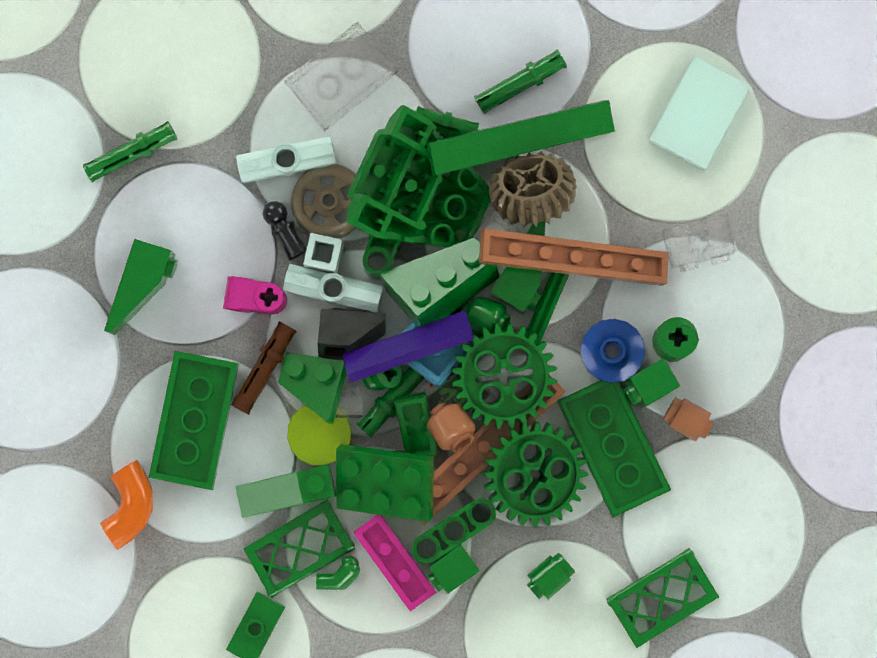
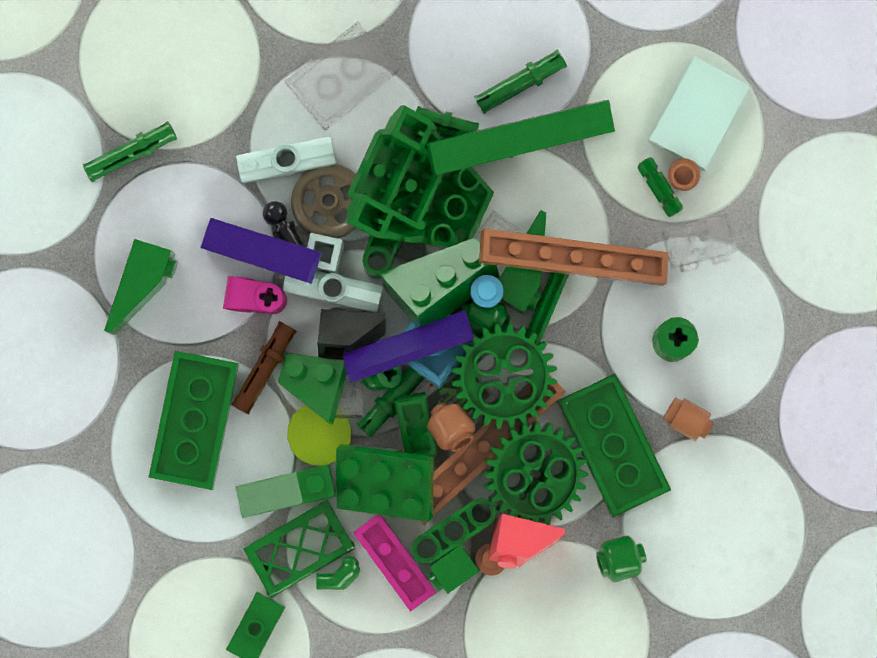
(134, 507): orange cylinder -> none
(261, 250): none -> dark purple tile
(483, 564): none -> nougat plate
(486, 291): none -> medium azure plate
(520, 540): none -> coral slope
(532, 189): dark tan gear -> none
(550, 576): green brick -> none
(612, 334): blue dish -> none
(620, 558): none -> green head
(651, 384): green brick -> none
(660, 187): none -> green axle
(684, 174): none -> nougat plate
(687, 607): green window -> none

